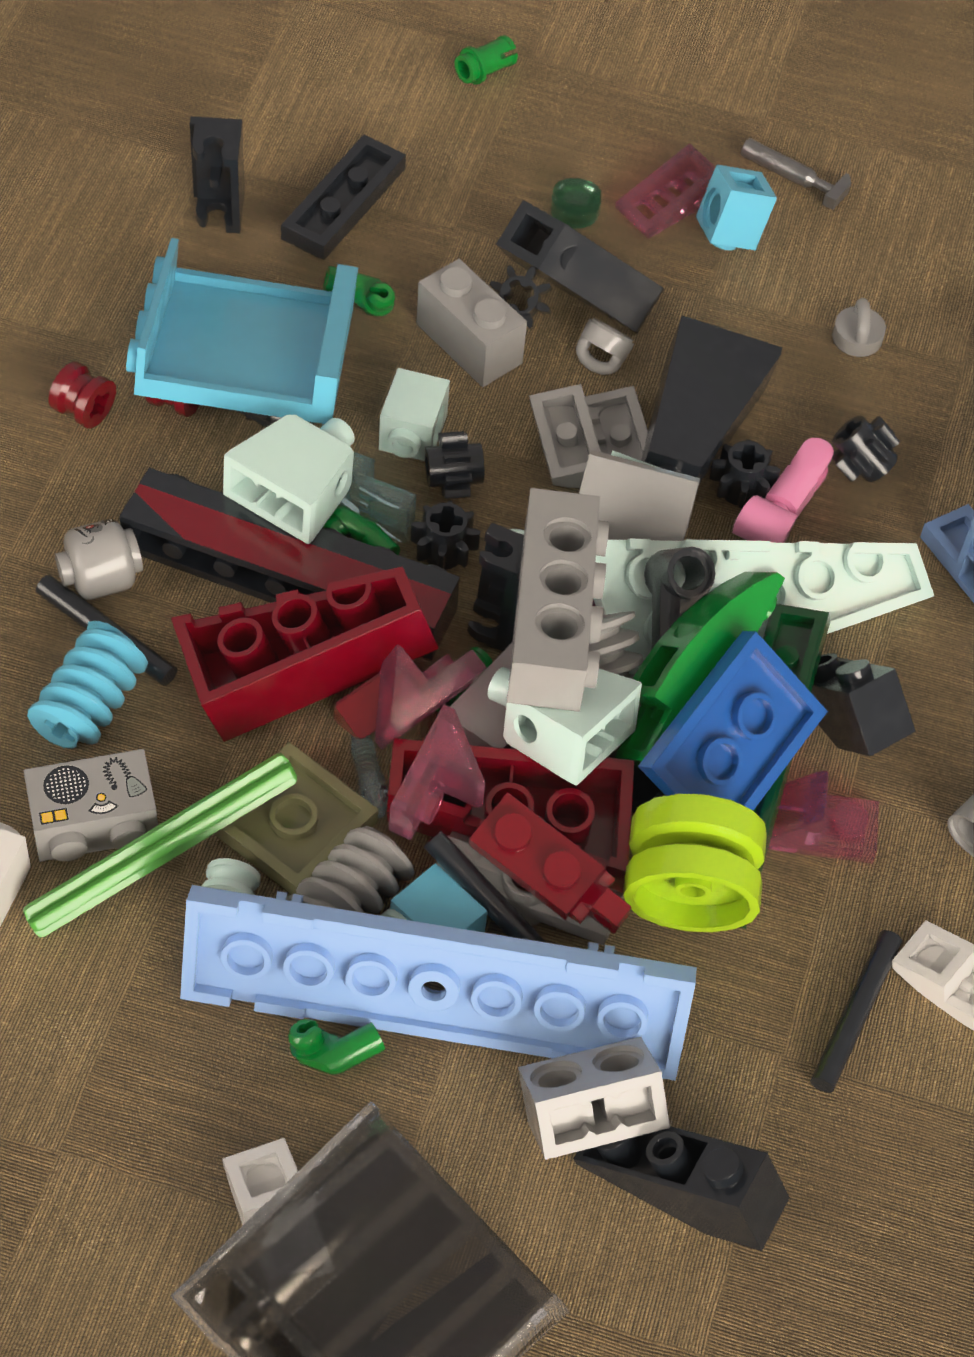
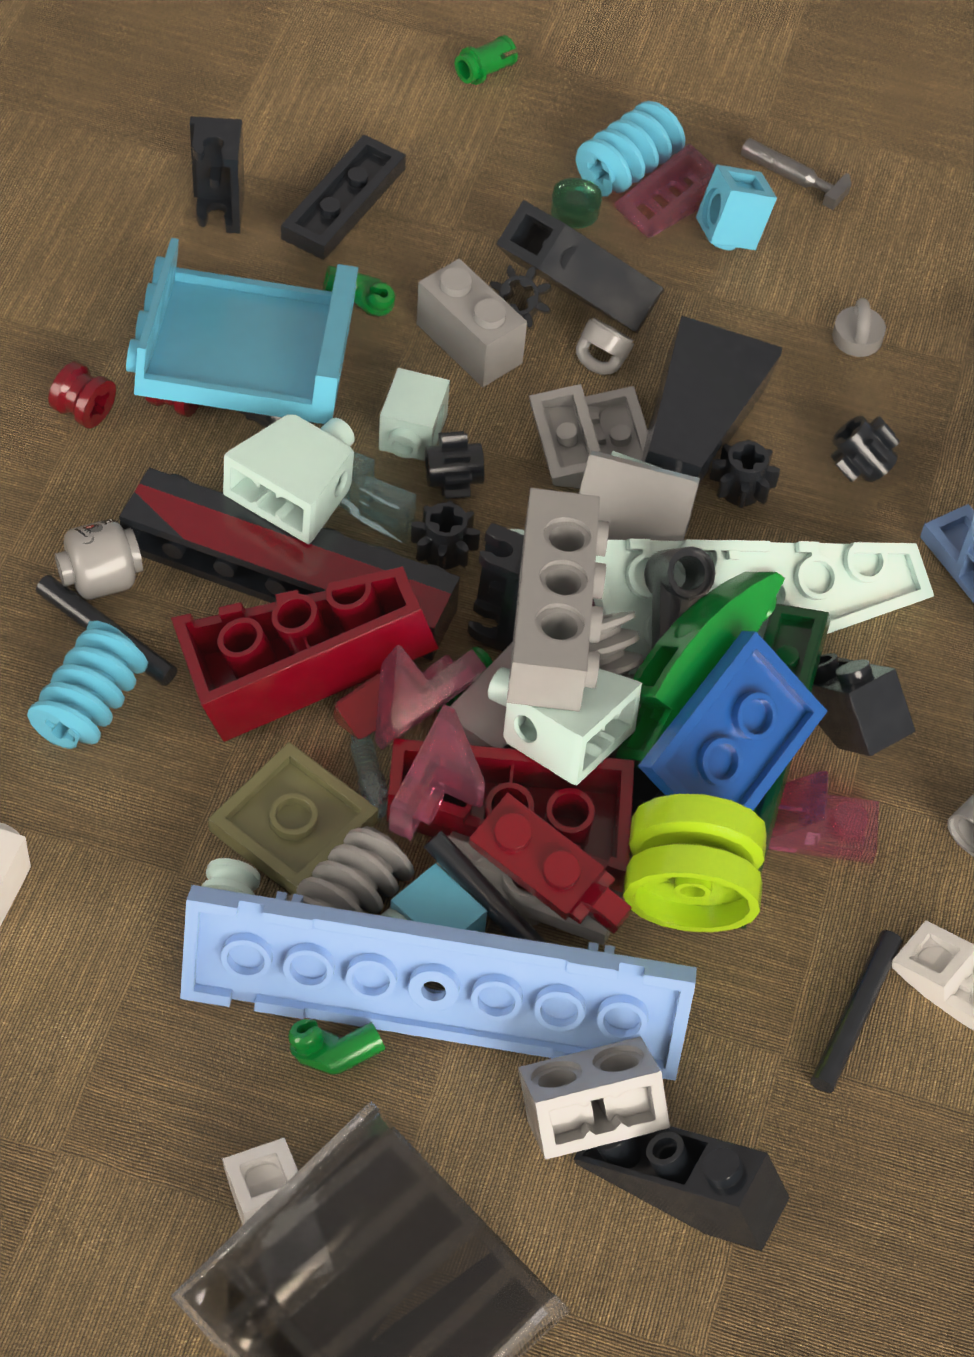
(90, 804): light grey brick -> none
(159, 845): bright green axle -> none
(360, 528): green arm -> none
(630, 147): none -> medium azure piece
(774, 517): bright pink piece -> none

